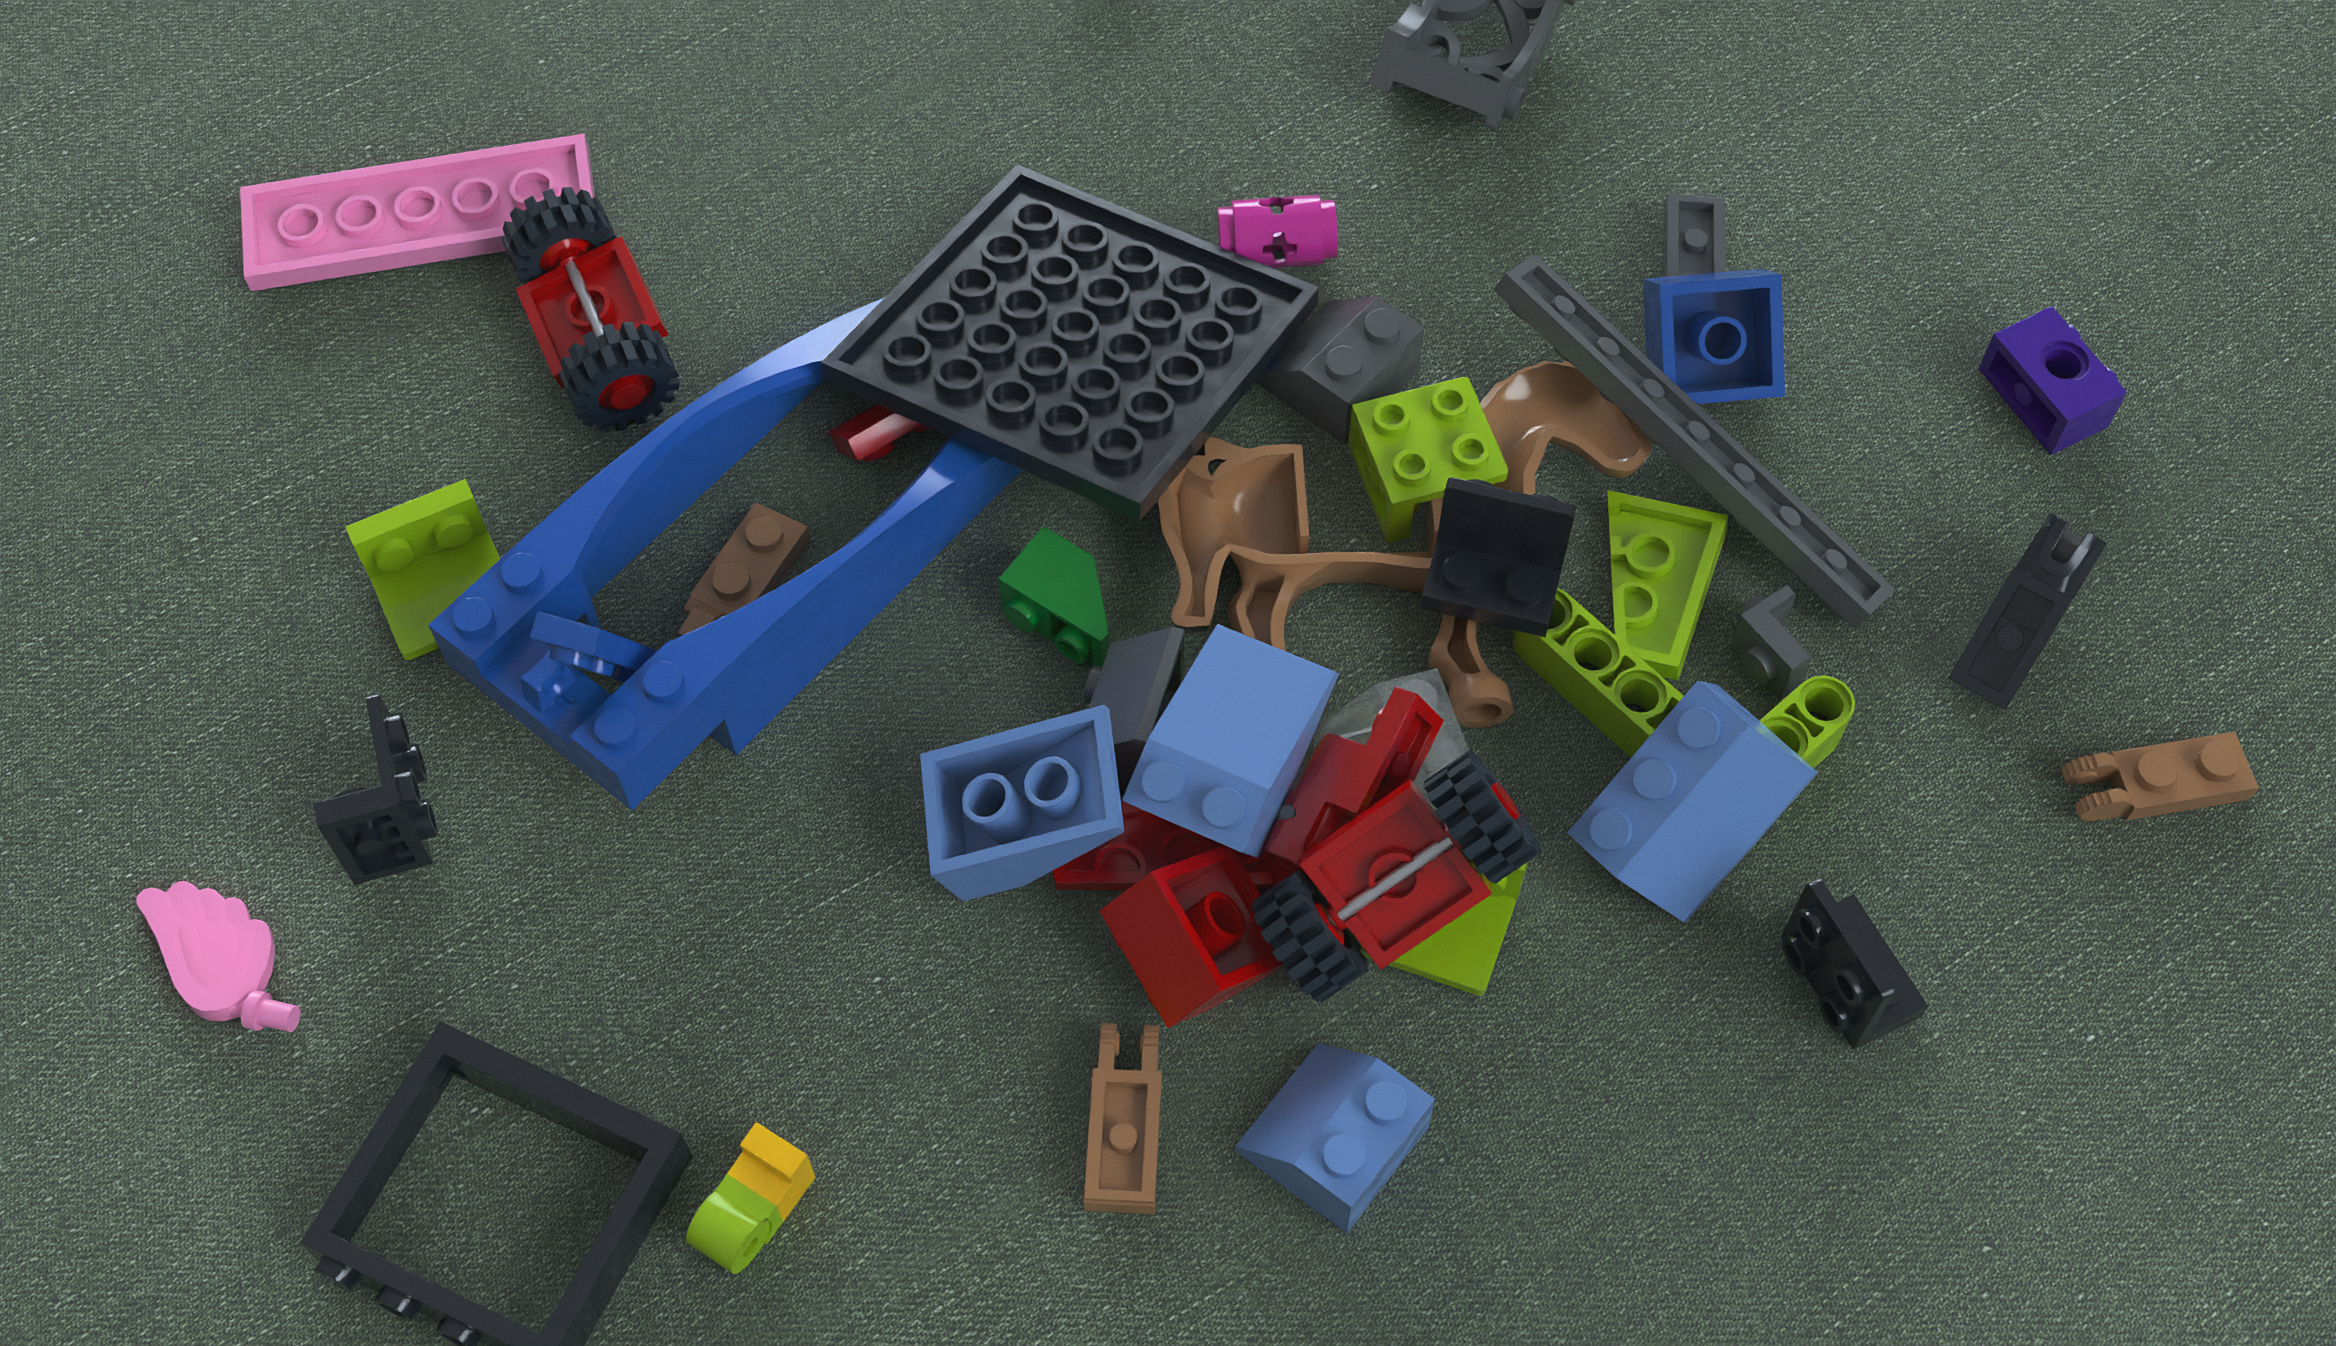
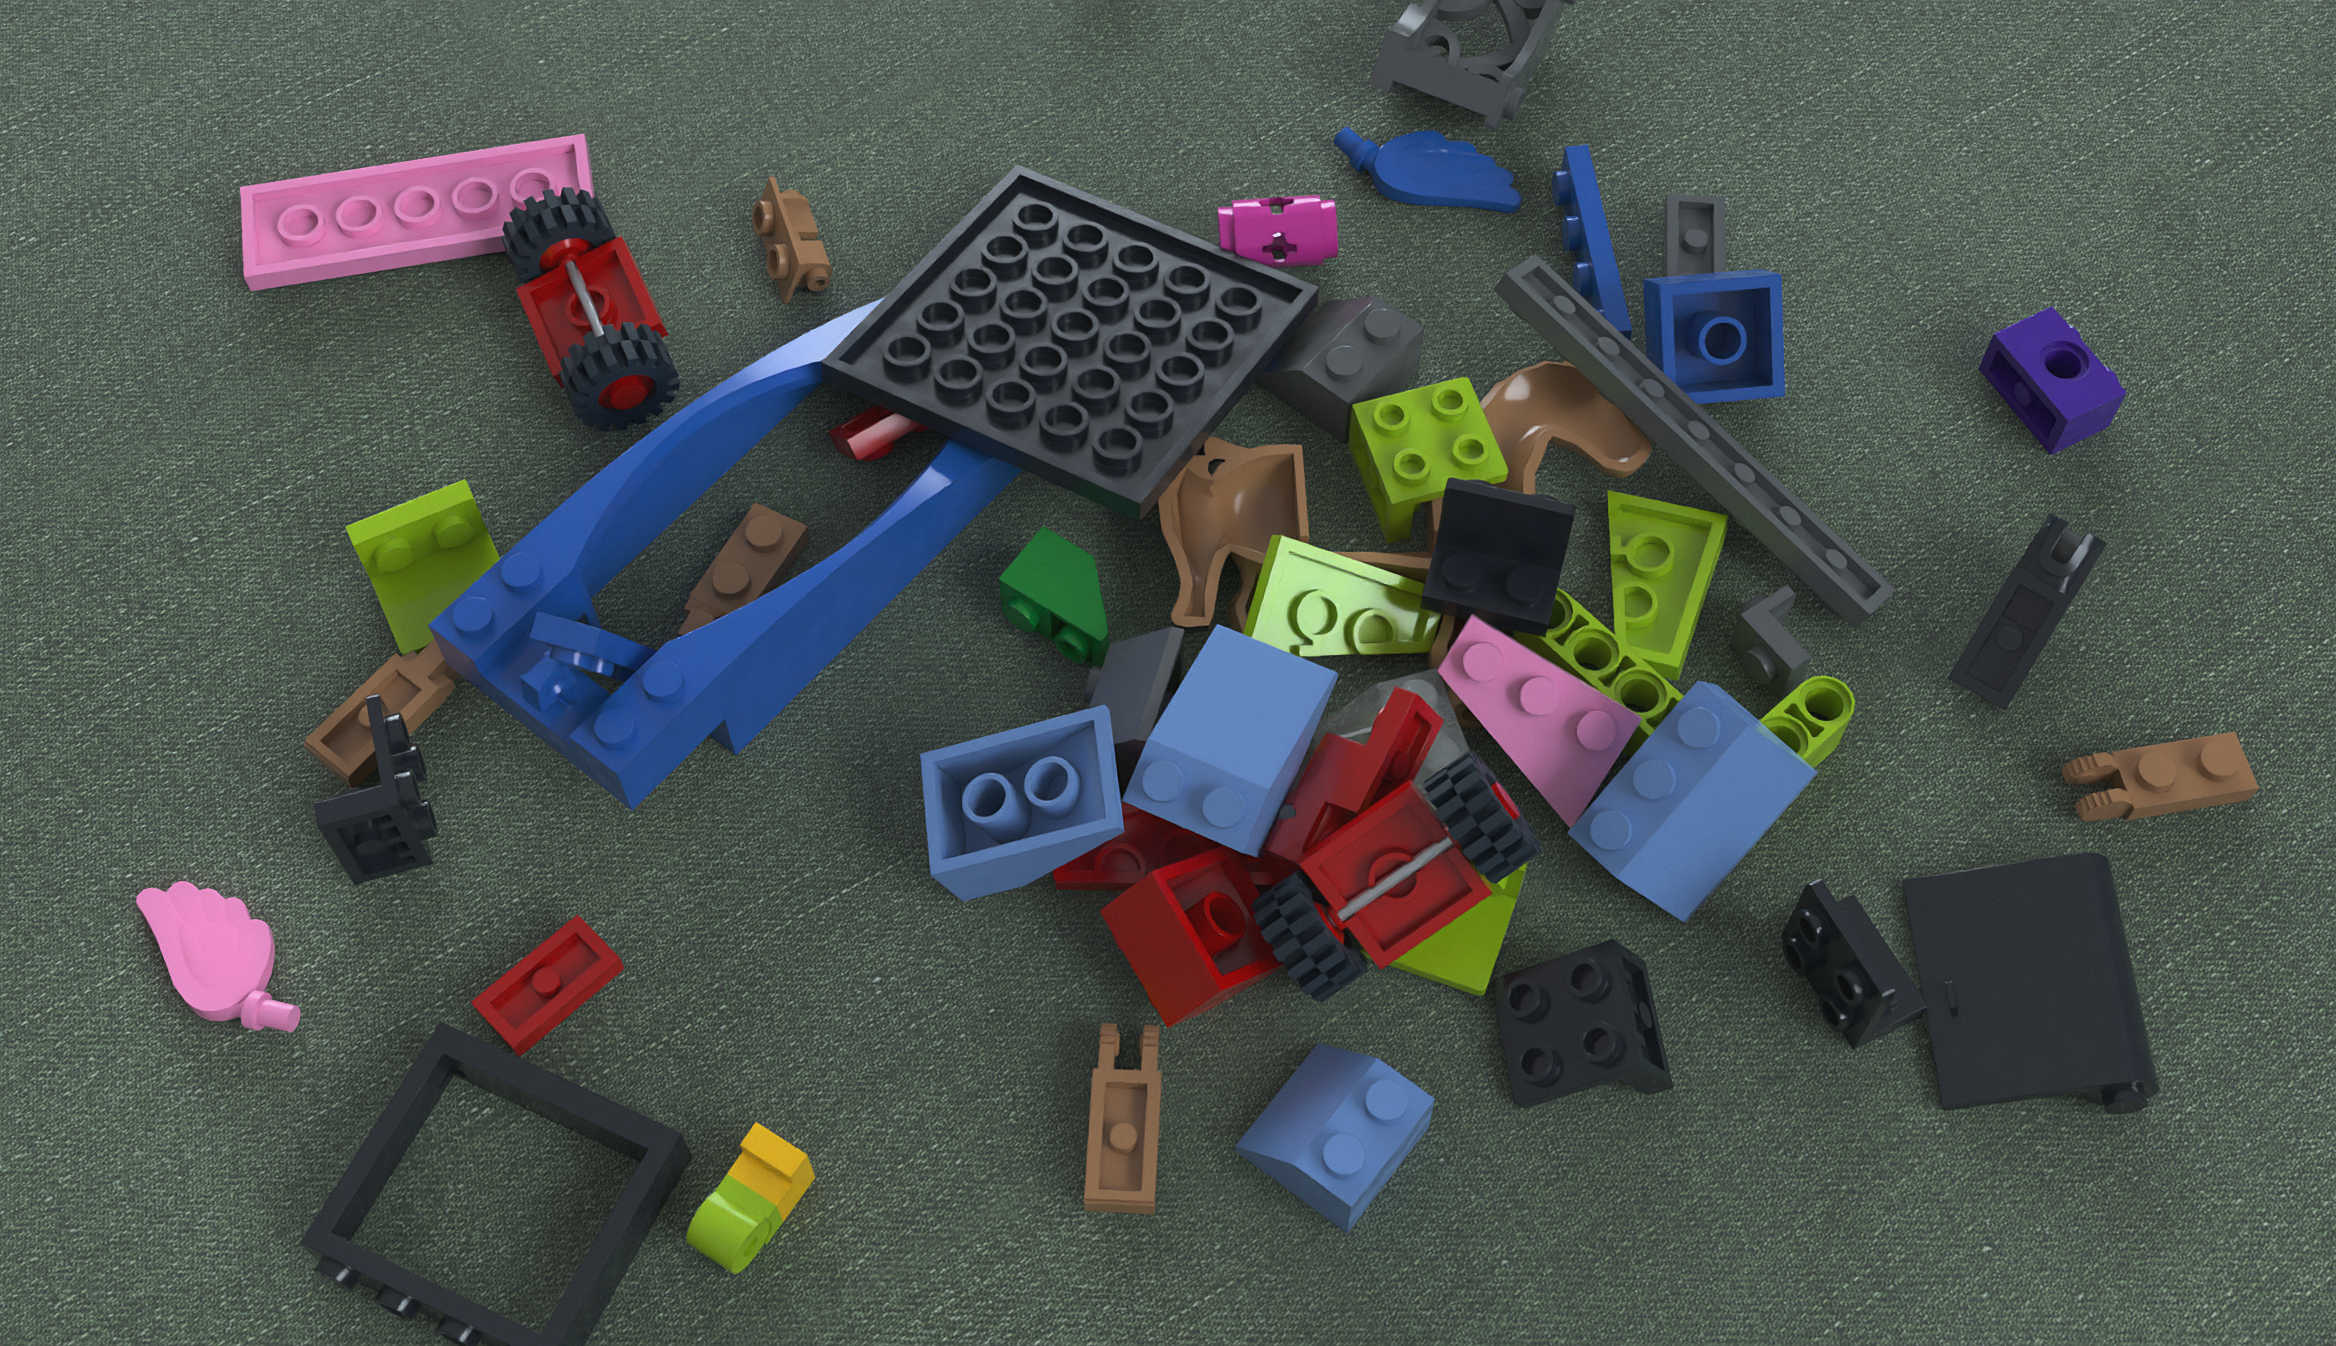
(407, 685): none -> medium nougat hinge
(547, 985): none -> red plate
(782, 224): none -> medium nougat hinge
(1335, 605): none -> lime wing
(1431, 171): none -> blue animal
(1539, 714): none -> bright pink wing
(1580, 1025): none -> black bracket
(1588, 236): none -> blue plate
(2030, 984): none -> black door

